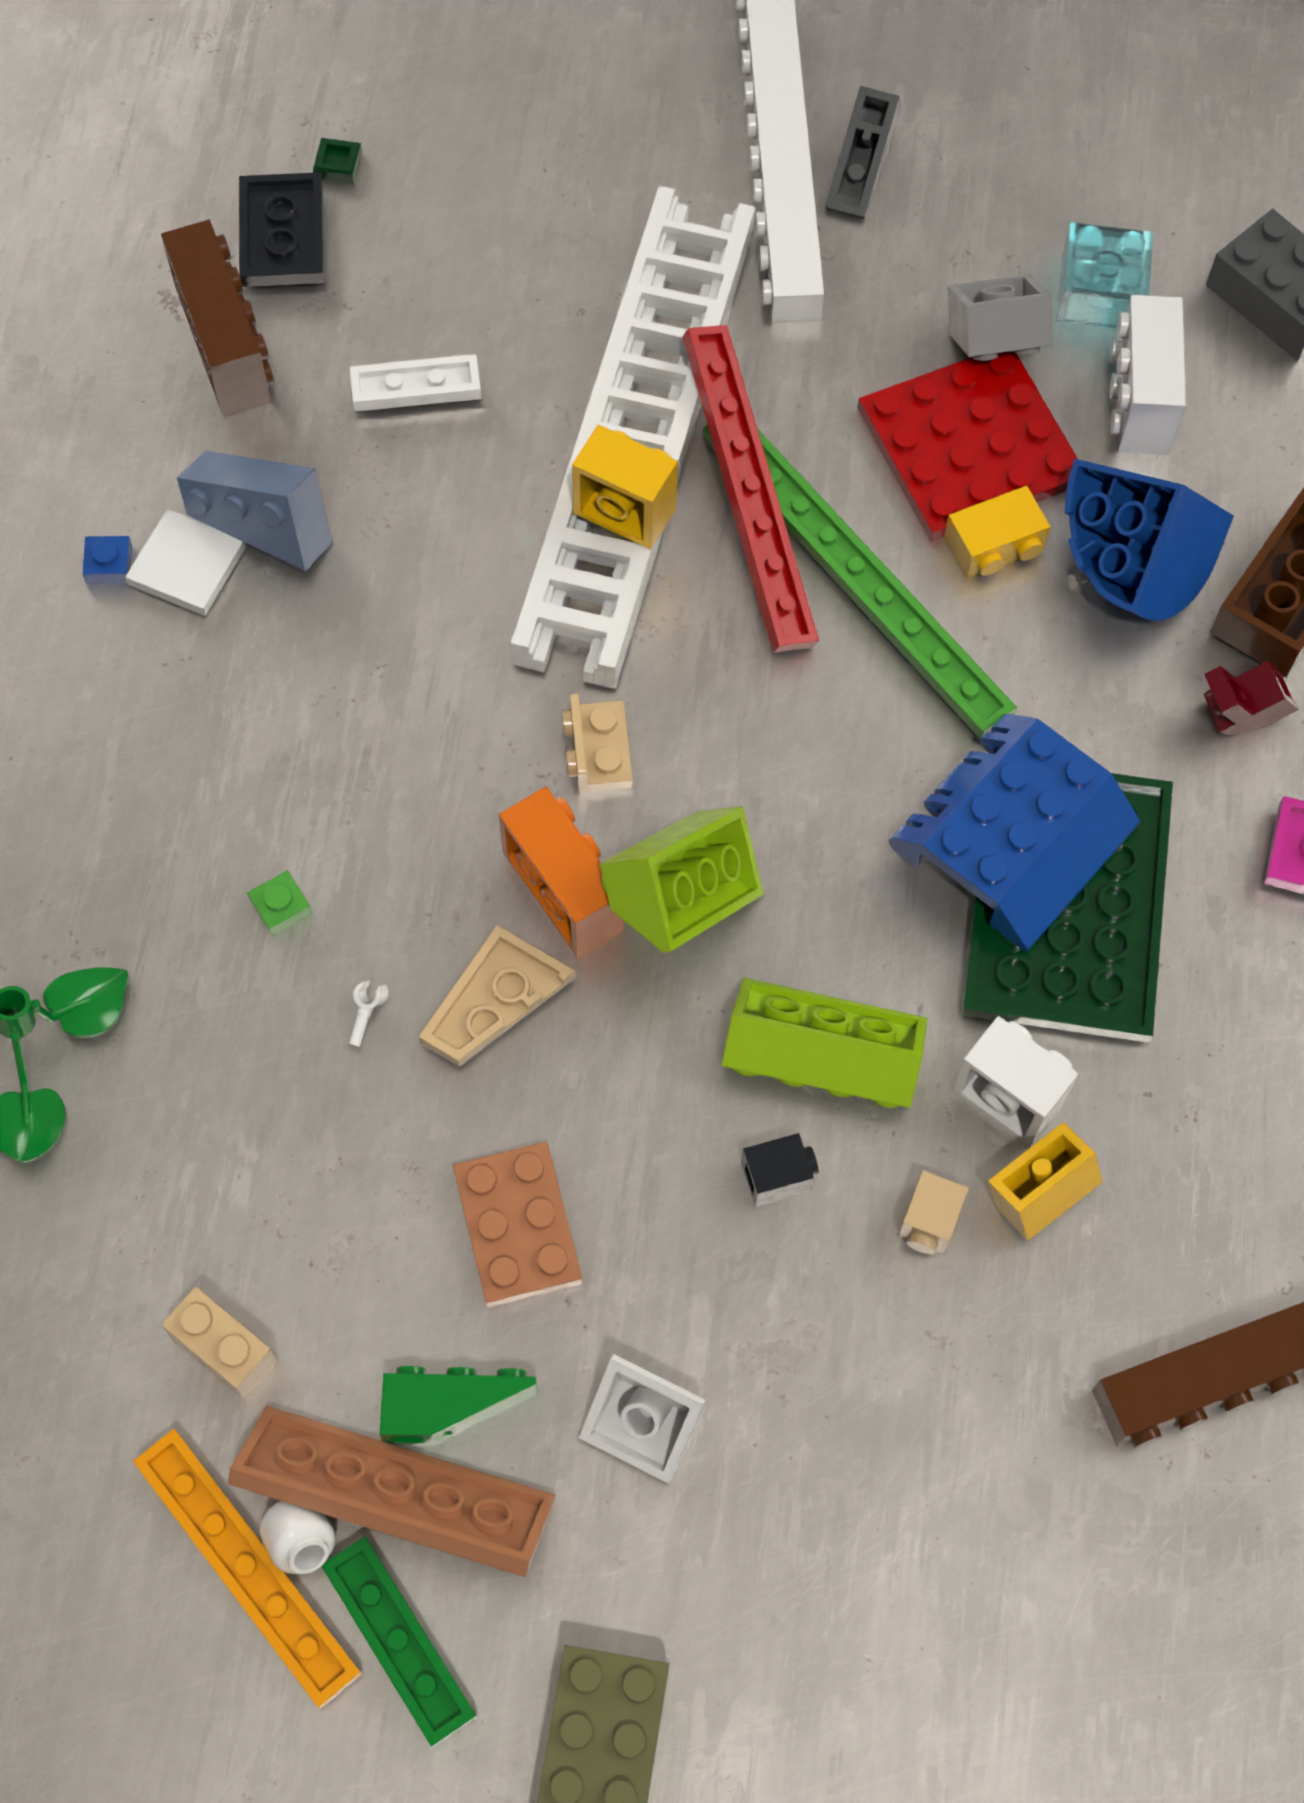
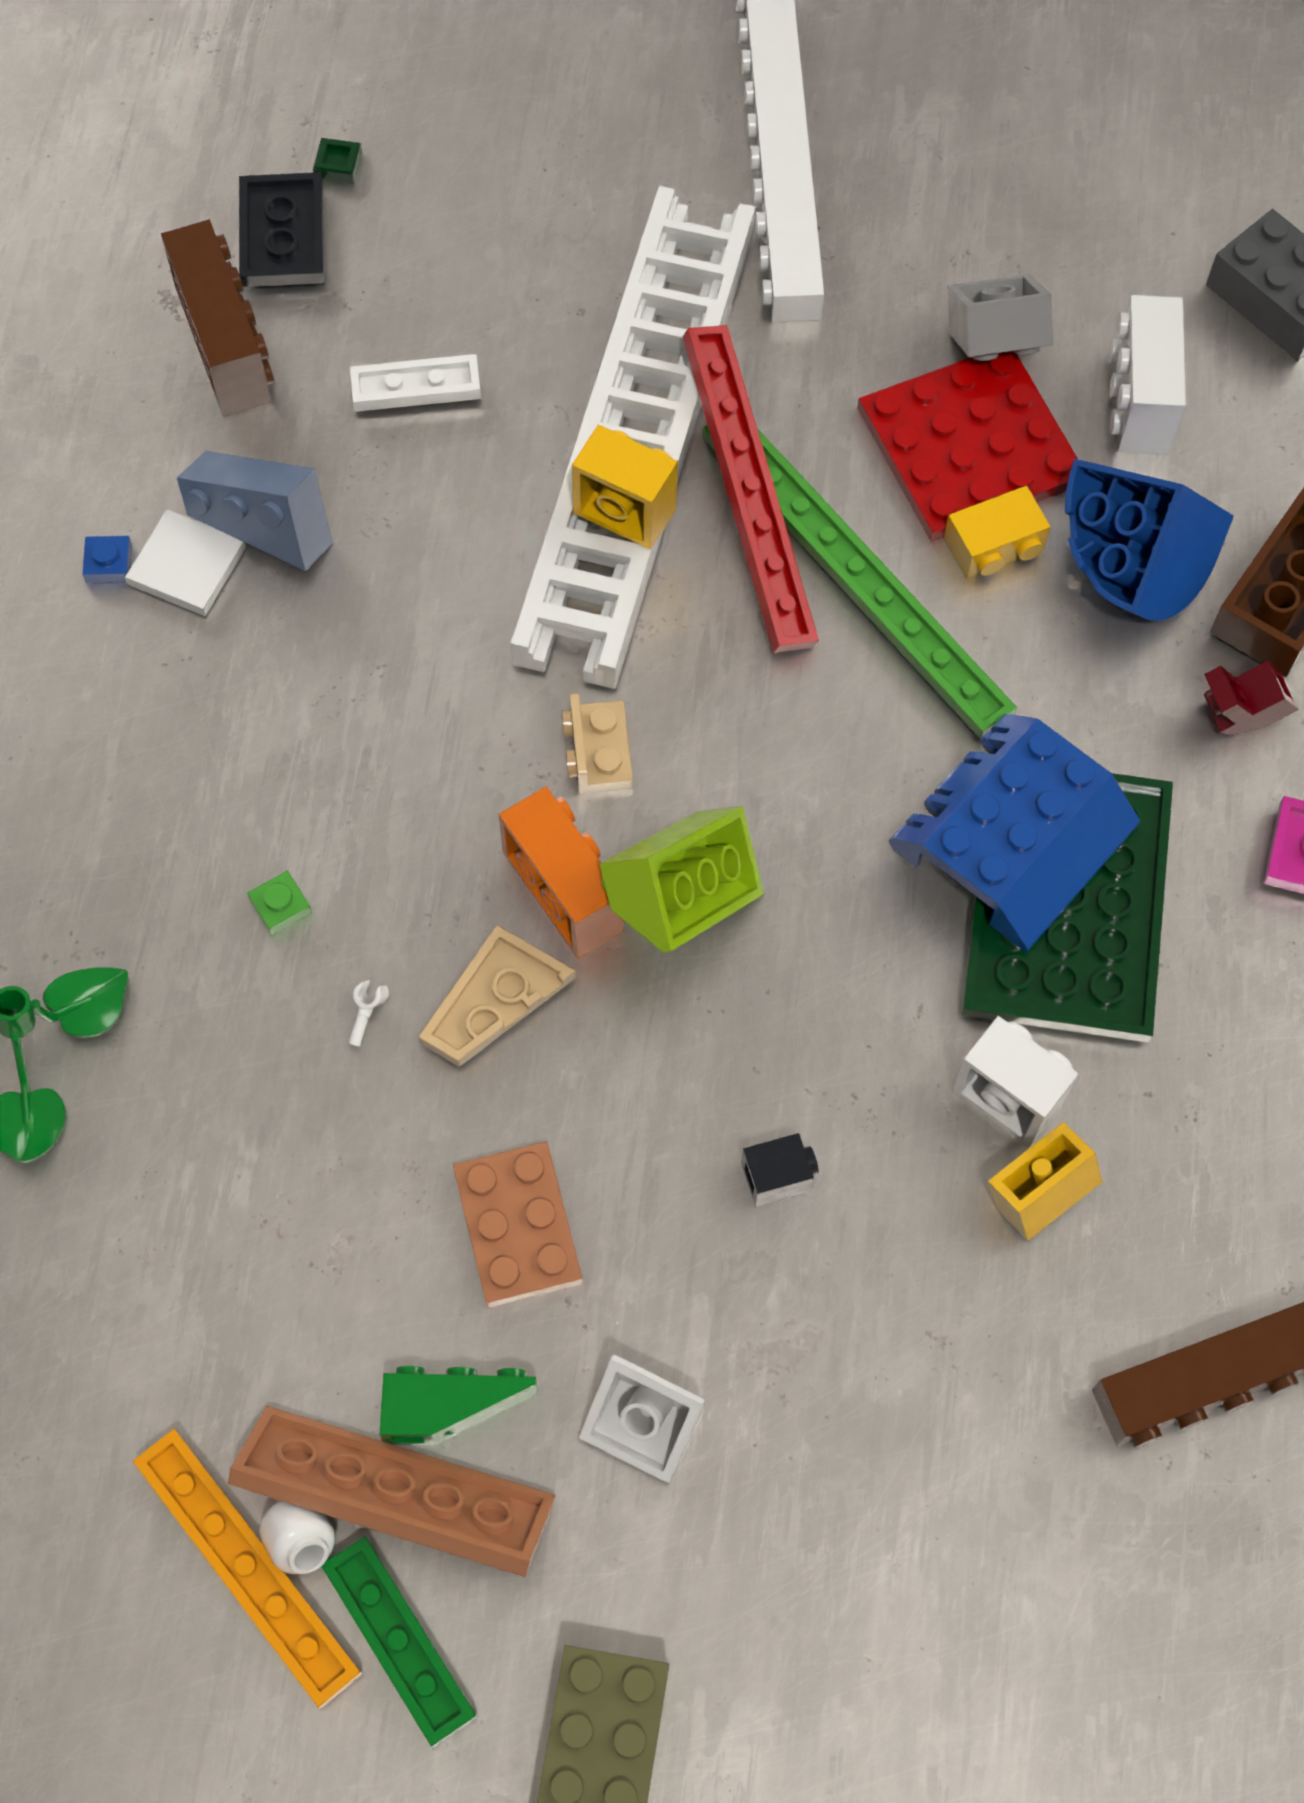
(220, 1343): tan brick -> none
(825, 1043): lime slope -> none
(864, 151): dark grey slope -> none
(933, 1213): tan brick -> none
(1102, 272): clear light blue brick -> none

